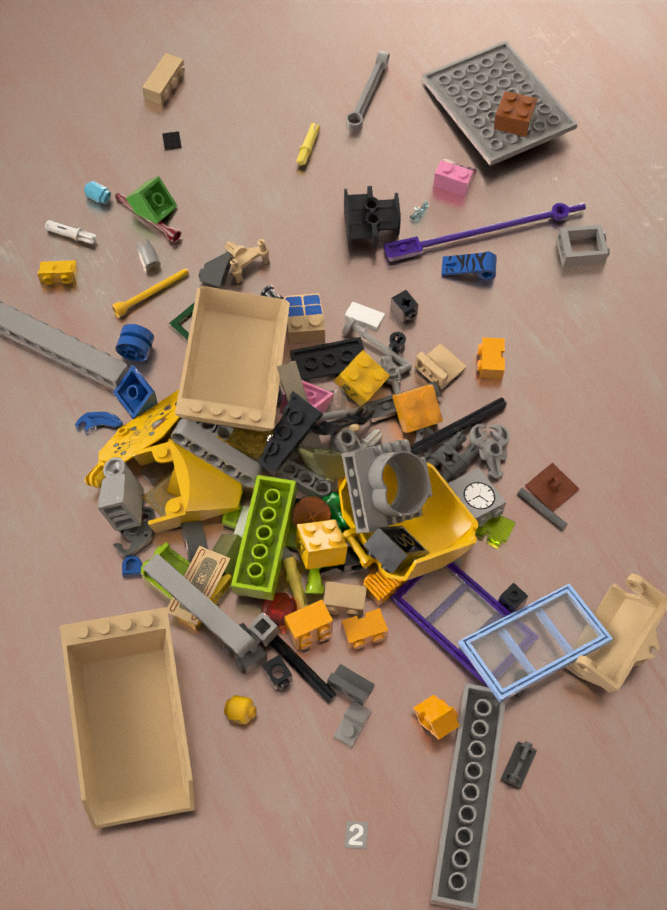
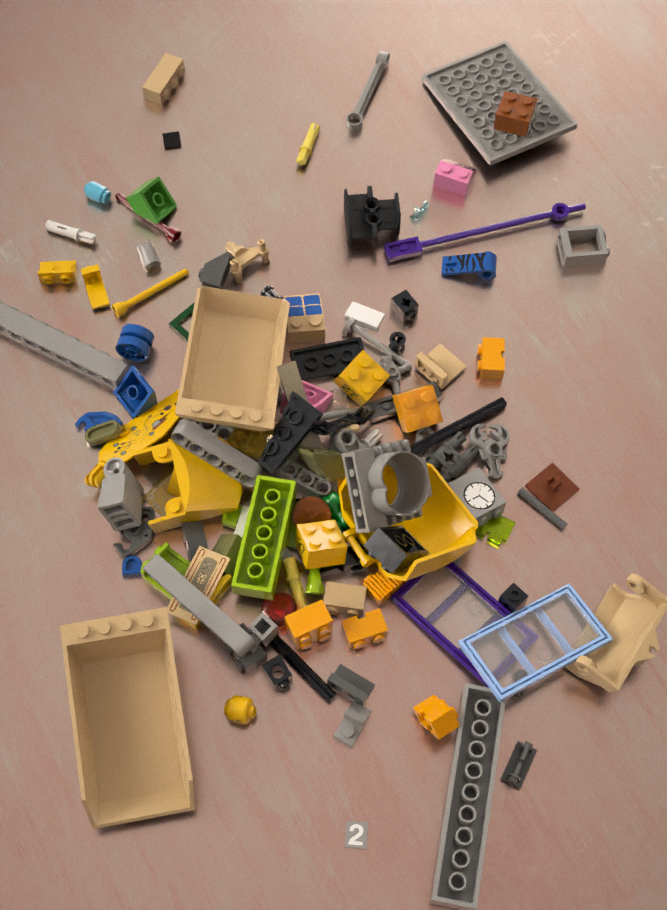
(95, 287): none -> yellow bracket
(103, 432): none -> olive tile

